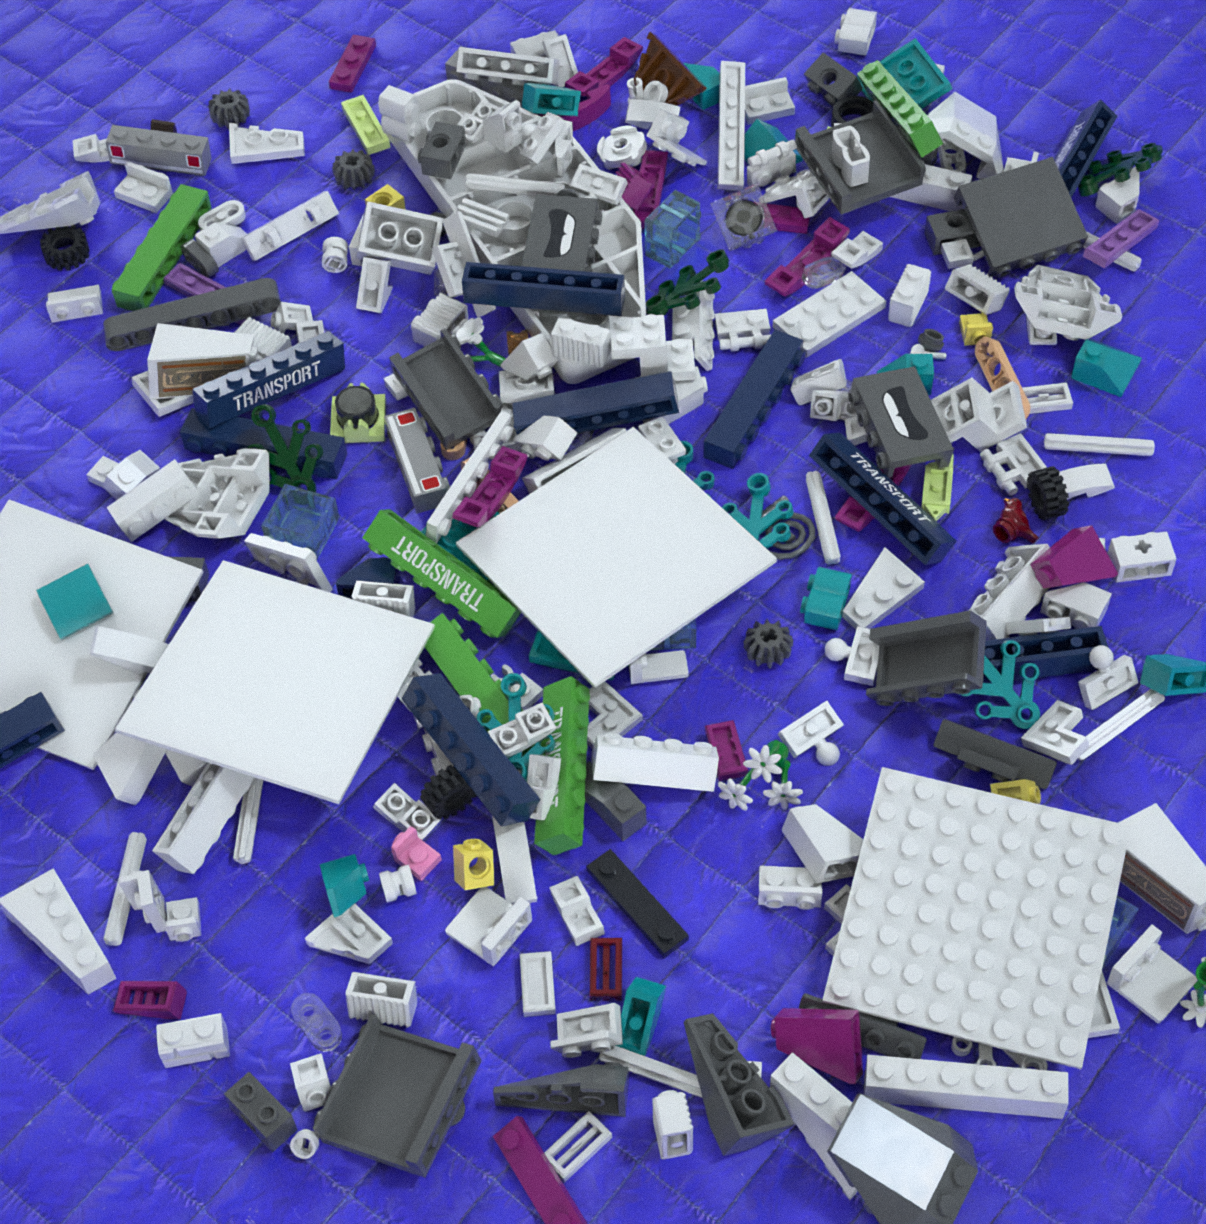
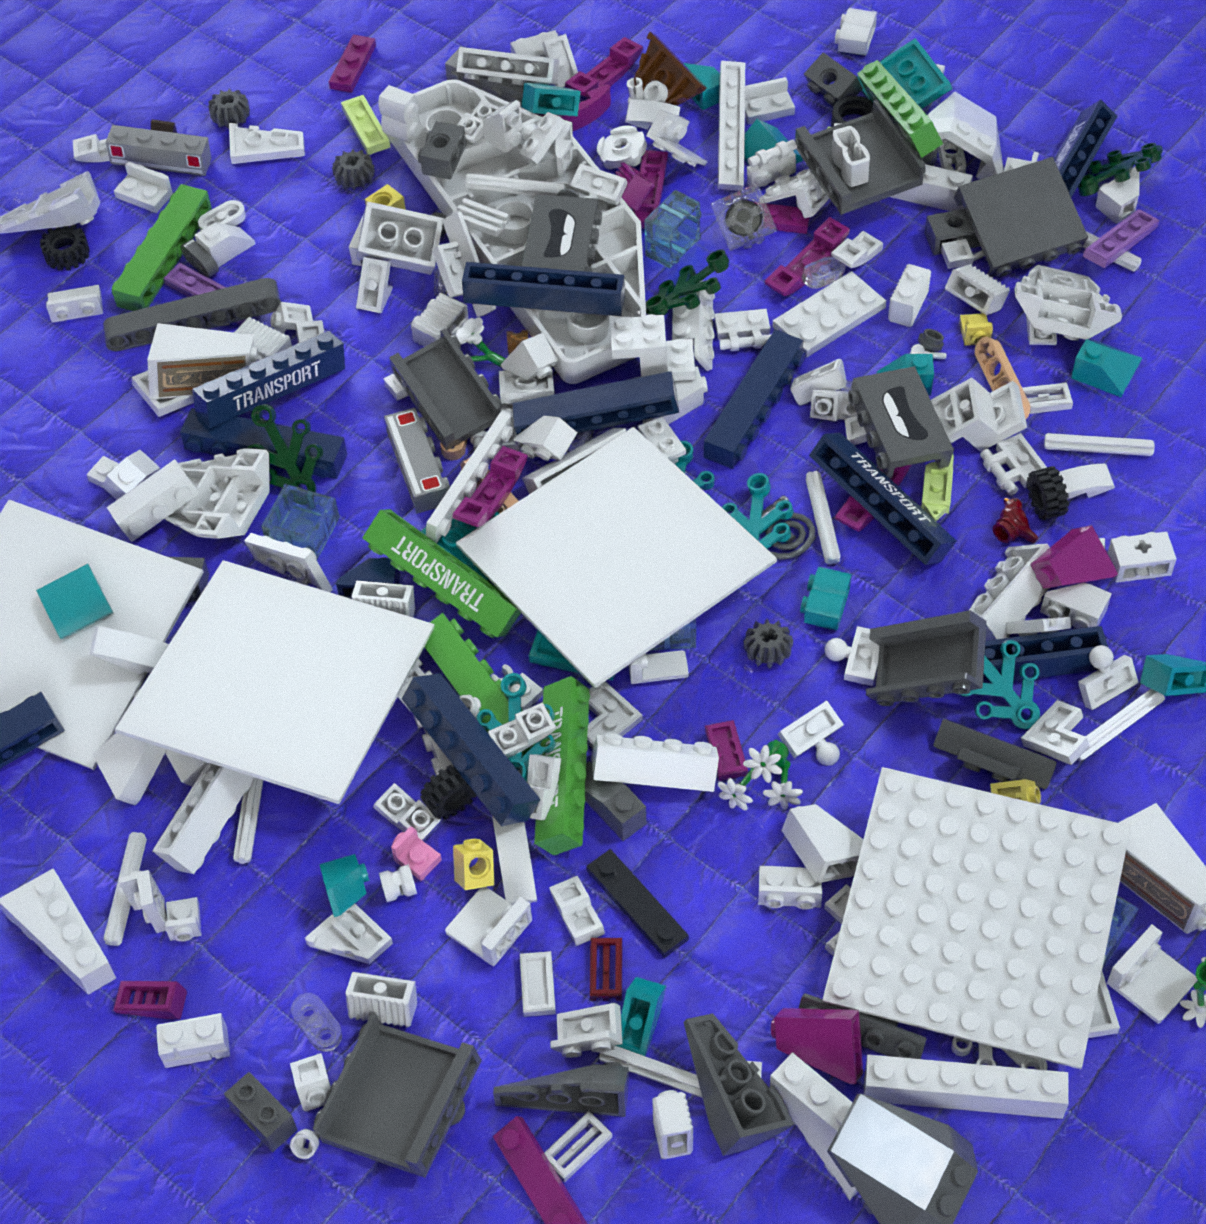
(289, 225): white hinge -> none
(334, 259): white wheel -> none
(356, 411): piece -> none
(581, 342): white brick -> none
(882, 591): white wing -> none

